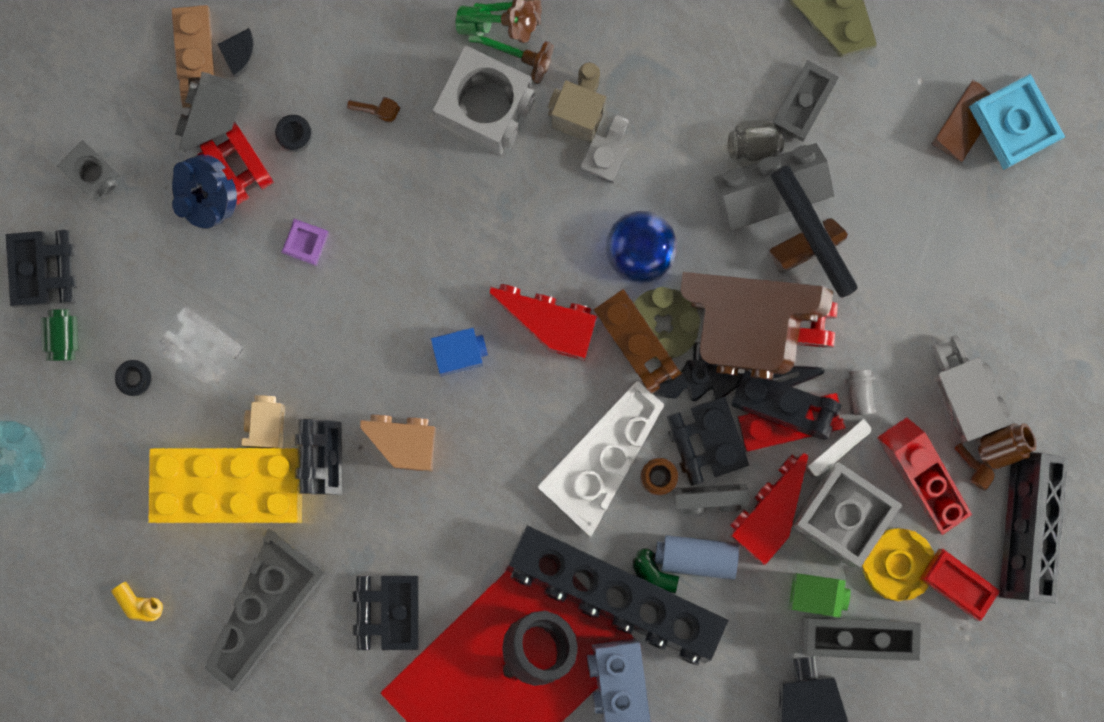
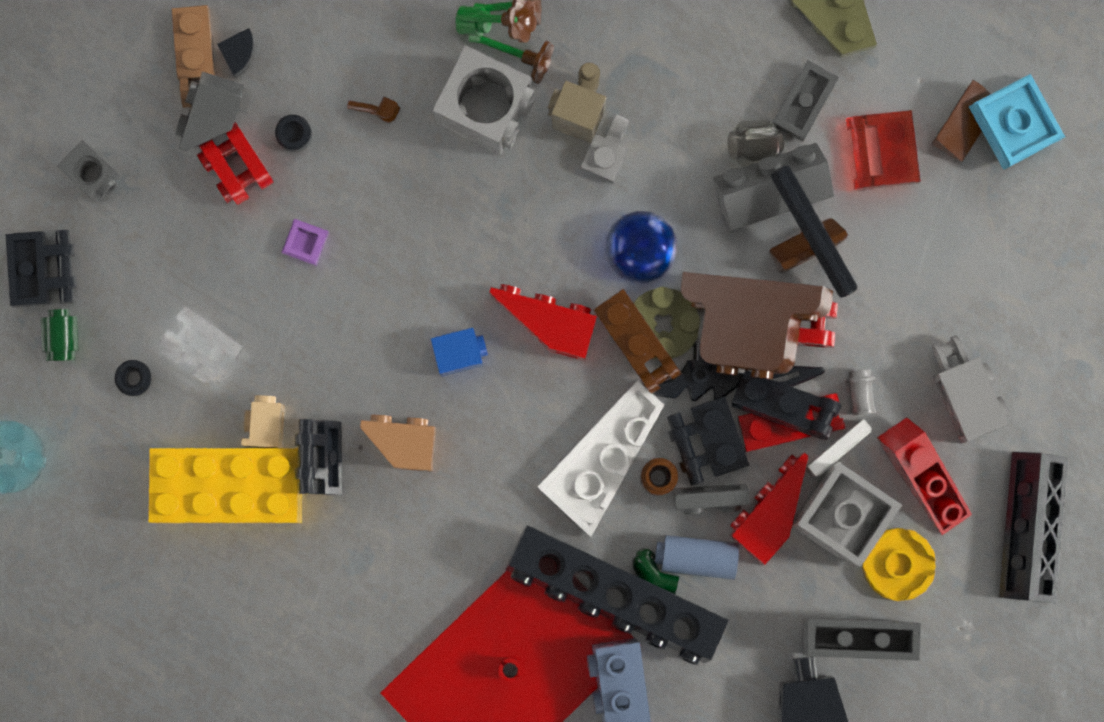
(137, 607): yellow arm -> none
(187, 193): dark blue plate -> none
(270, 599): dark grey wing -> none
(398, 613): black plate -> none
(562, 636): black tyre -> none
(819, 595): bright green slope -> none
(895, 150): none -> clear red plate
(959, 584): red tile -> none
(983, 474): reddish brown hand -> none
(1007, 445): reddish brown brick -> none

